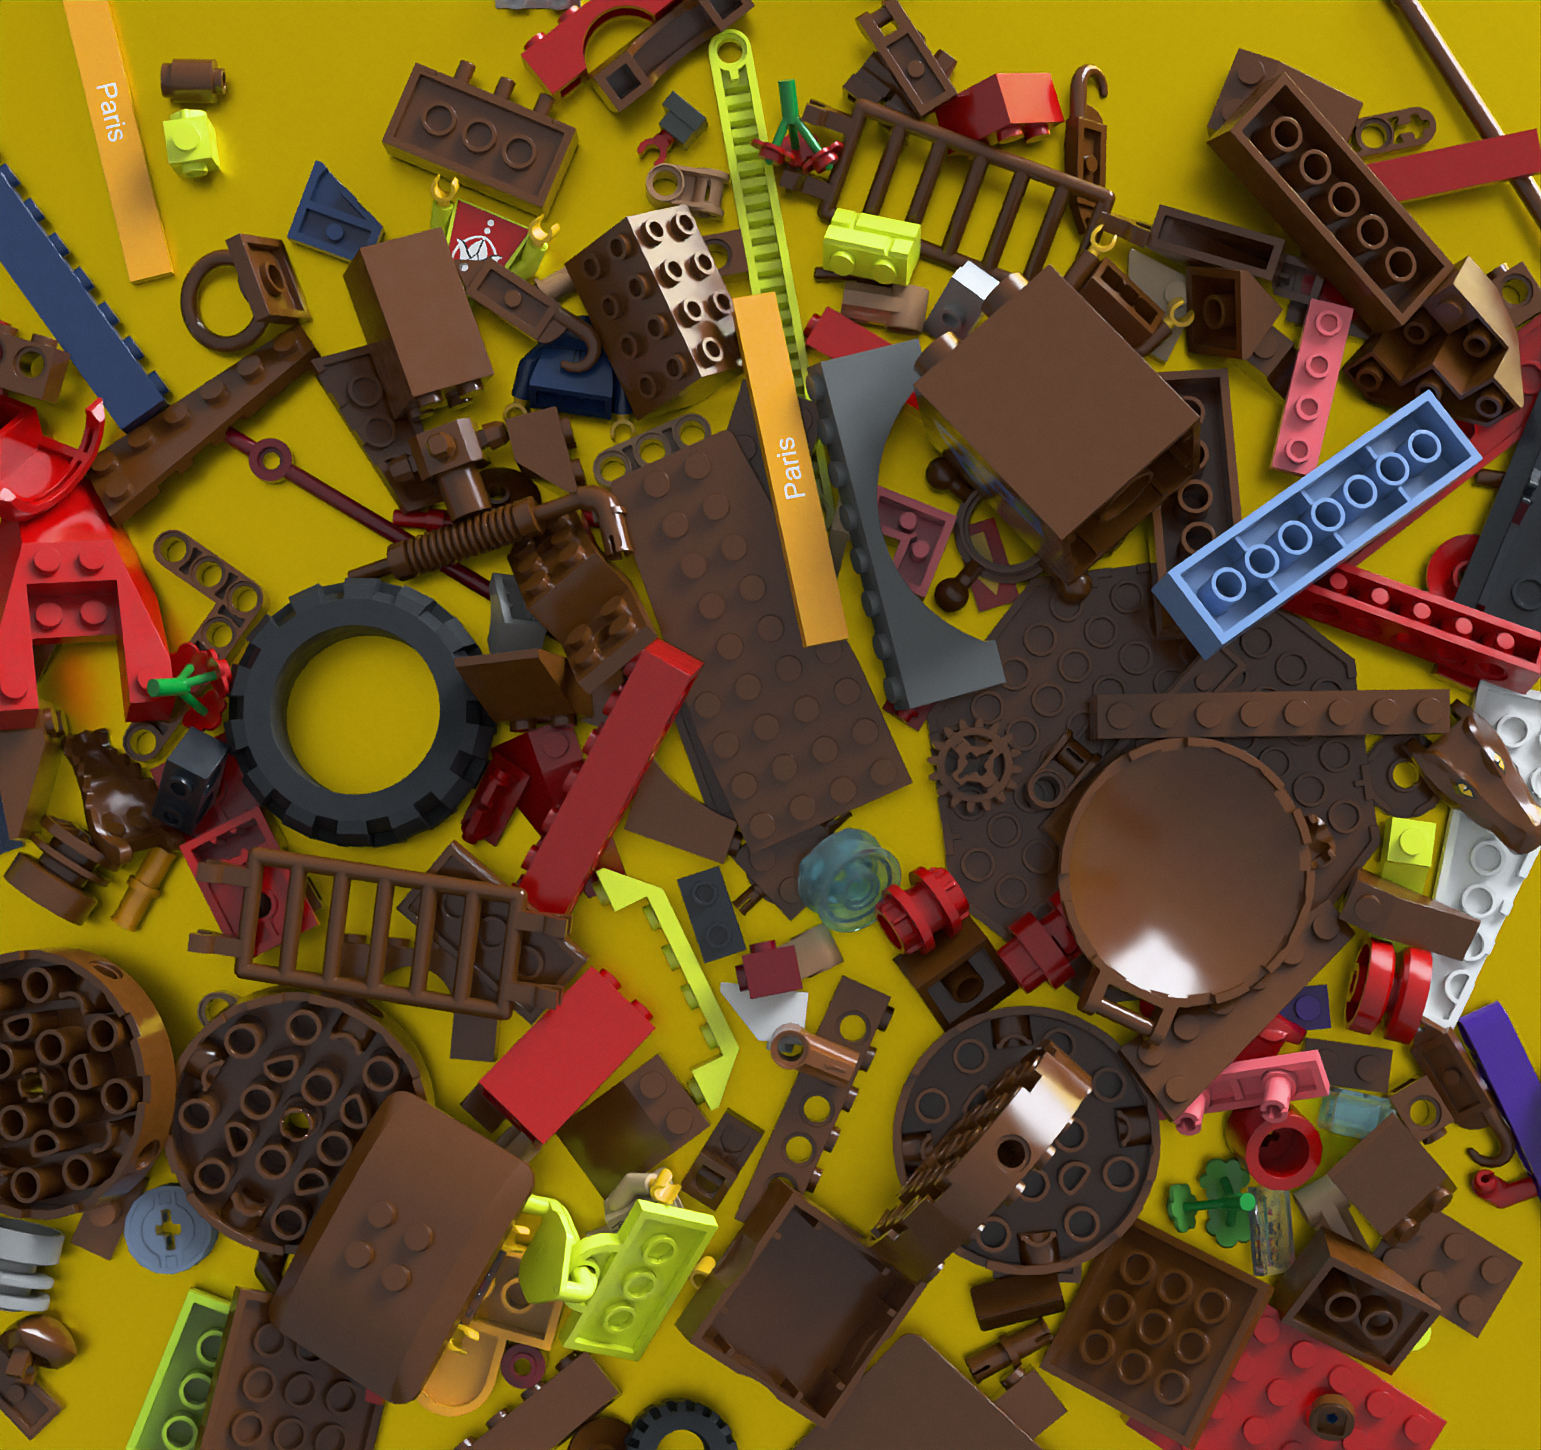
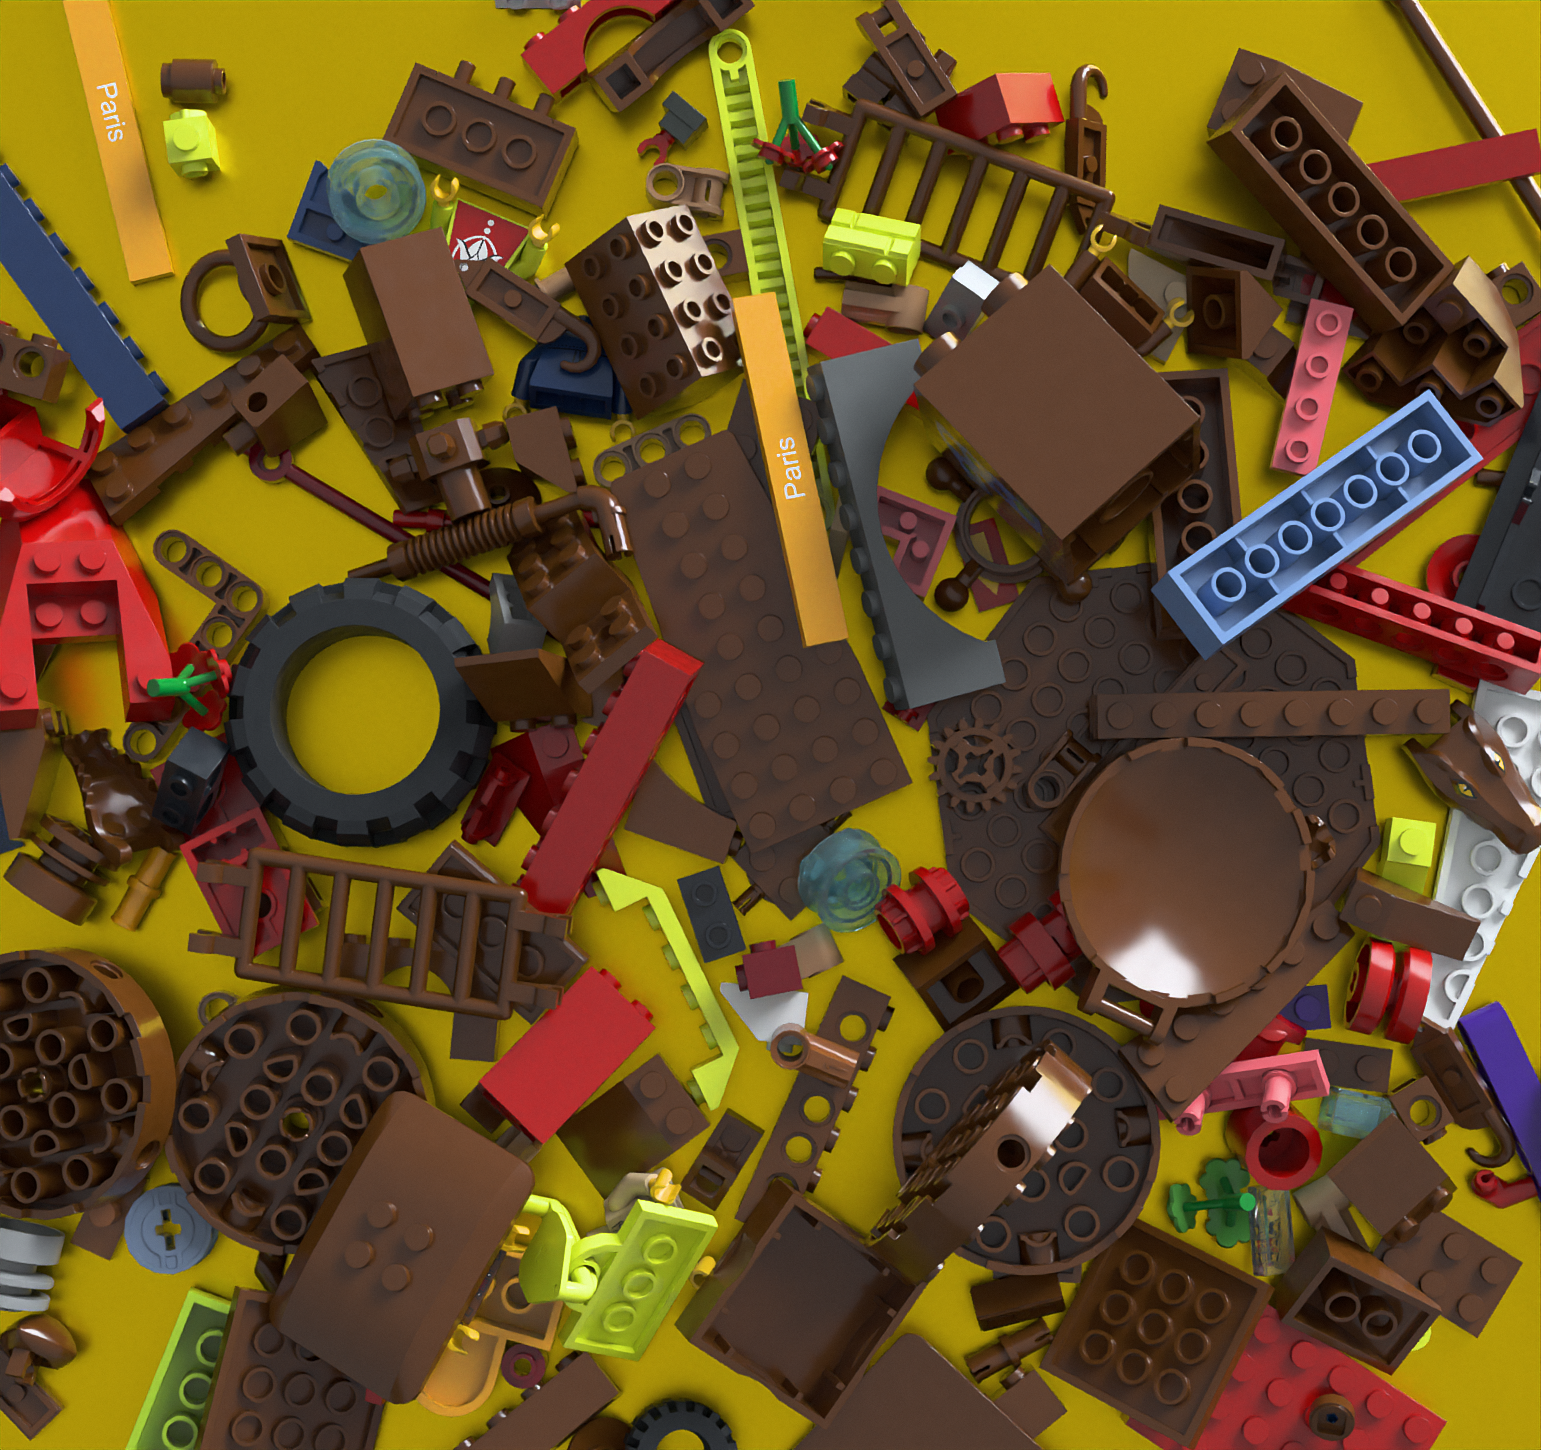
(274, 411): none -> reddish brown torso
(372, 164): none -> clear light blue wheel
(1390, 797): reddish brown tile -> none
(1405, 141): reddish brown beam -> none

